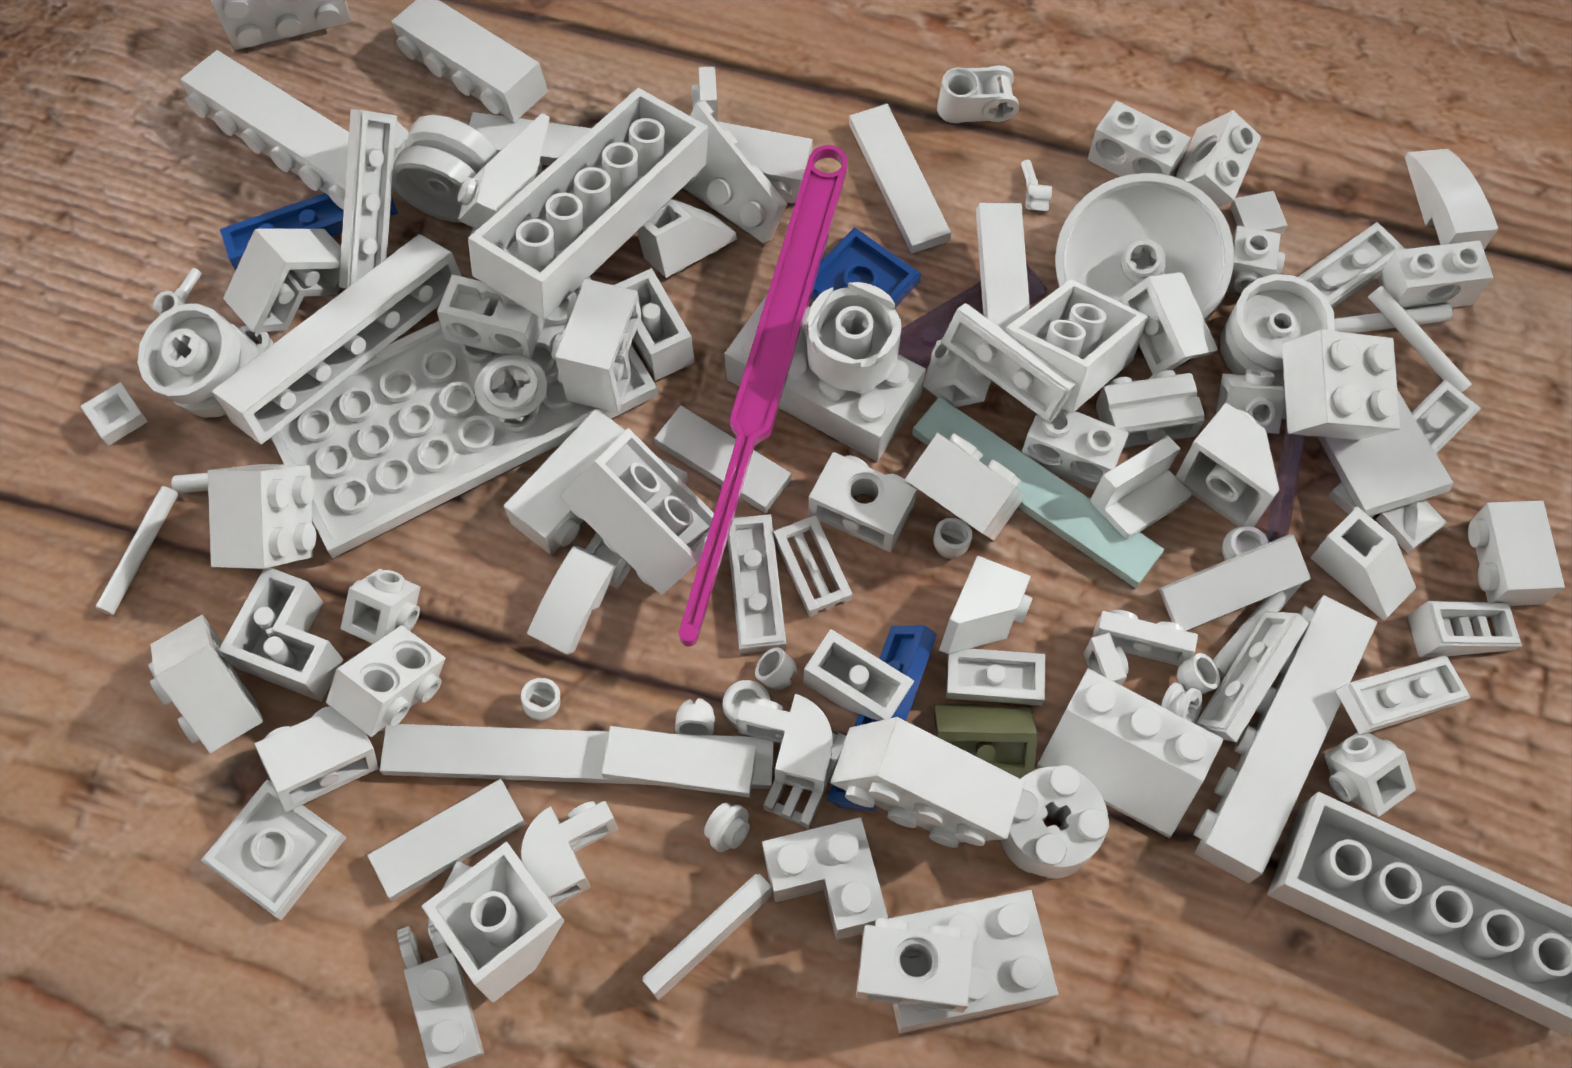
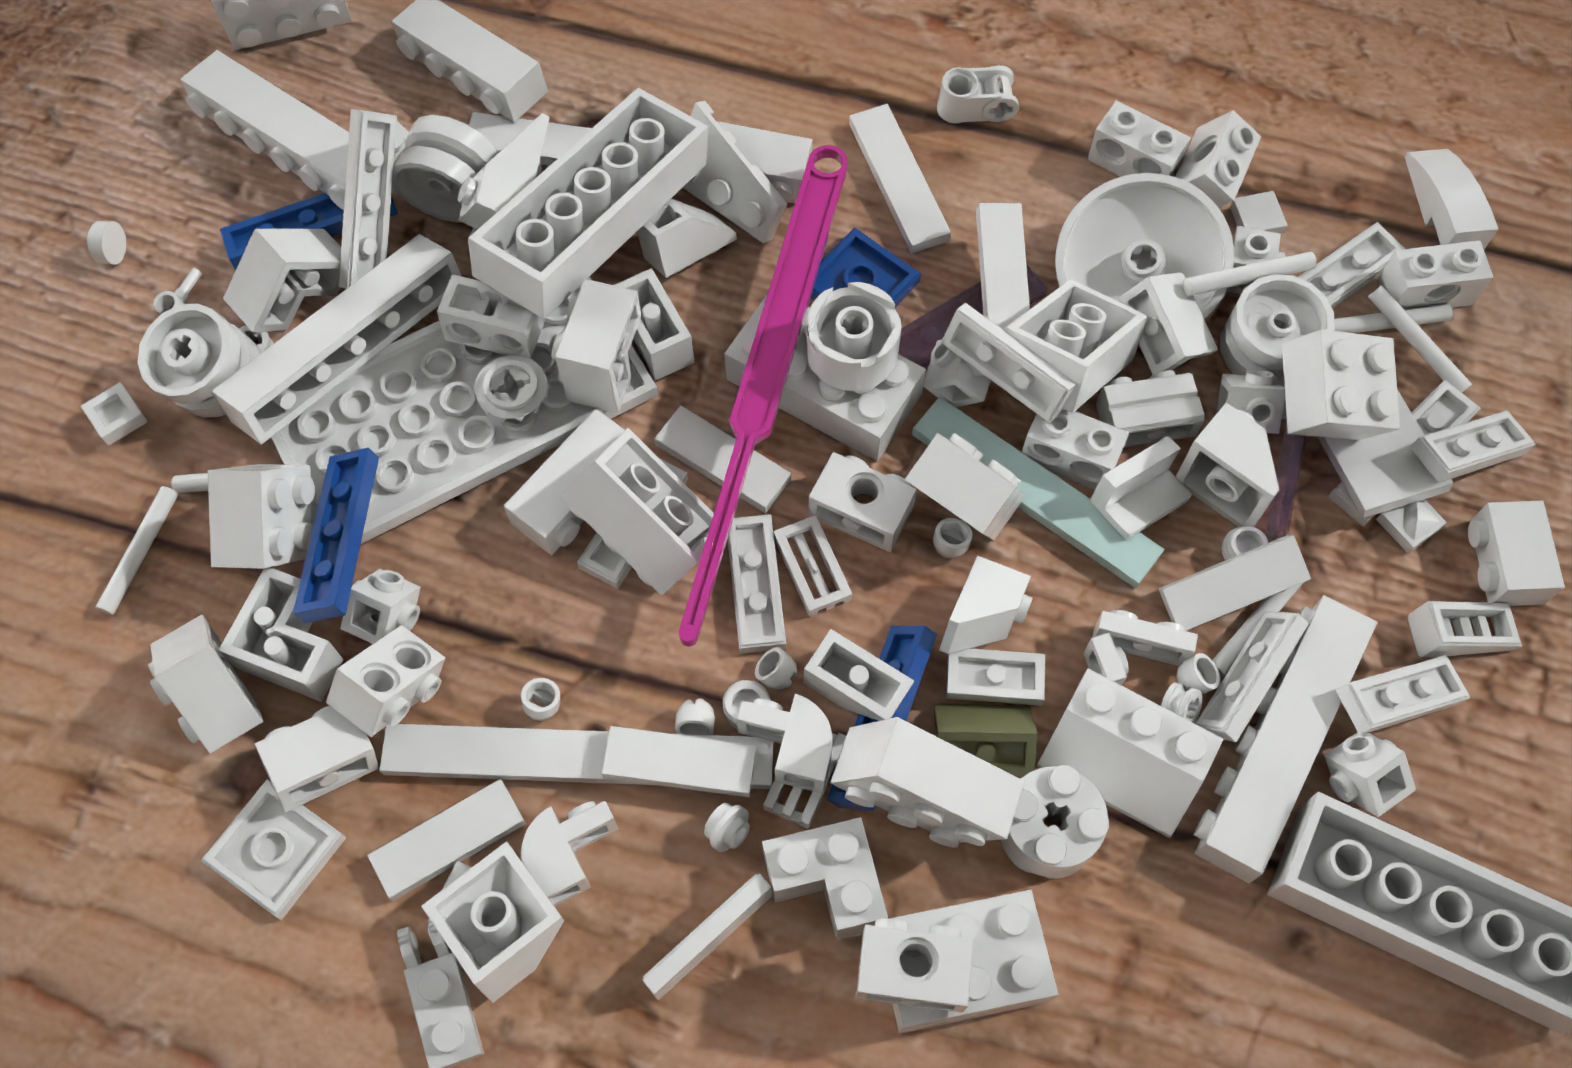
(106, 242): none -> white tile
(336, 536): none -> blue plate
(570, 599): white slope -> none
(706, 89): white plate -> none
(1037, 195): white hand -> none
(1248, 273): none -> white bar
(1366, 563): white slope -> none
(1472, 446): none -> white tile

